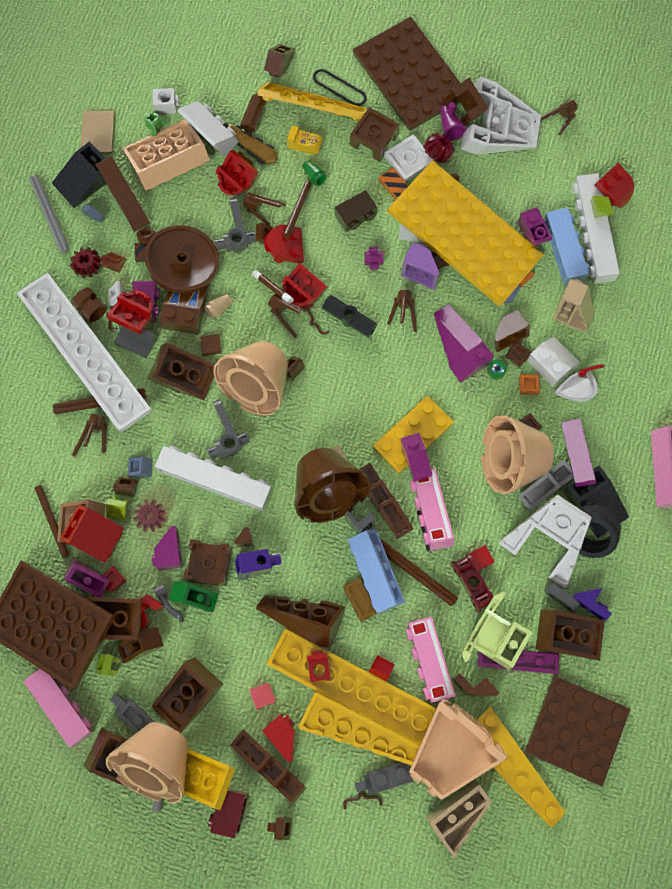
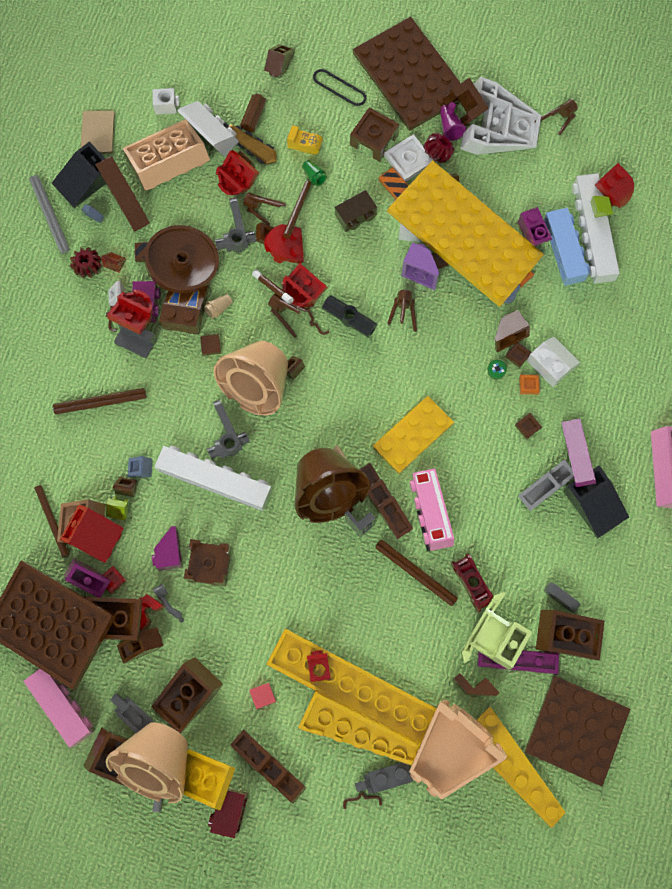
(84, 352): white plate -> none
(89, 304): reddish brown wheel -> none
(94, 424): reddish brown plant -> none
(104, 664): lime tile -> none
(145, 235): reddish brown tile -> none
(146, 509): clear pink gear -> none
(154, 122): bright green piece -> none
(182, 371): reddish brown slope -> none
(193, 596): green slope -> none
(244, 538): reddish brown slope -> none
(248, 567): dark purple torso -> none
(281, 827): reddish brown tile -> none
(282, 735): red slope -> none
(287, 94): yellow wing -> none
(311, 621): reddish brown wedge -> none
(359, 599): pearl gold tile -> none
(373, 258): magenta gear -> none
(376, 571): light blue brick -> none
(381, 668): red tile -> none
(416, 456): magenta slope -> none
(430, 659): bright pink brick -> none
(459, 815): tan wedge -> none
(463, 347): magenta wedge -> none
(482, 557): red tile -> none
(514, 454): light nougat cone -> none
(560, 522): white wing -> none
(575, 306): tan wedge -> none
(580, 386): white piece -> none
(587, 602): dark purple slope -> none
(610, 521): black tyre -> none

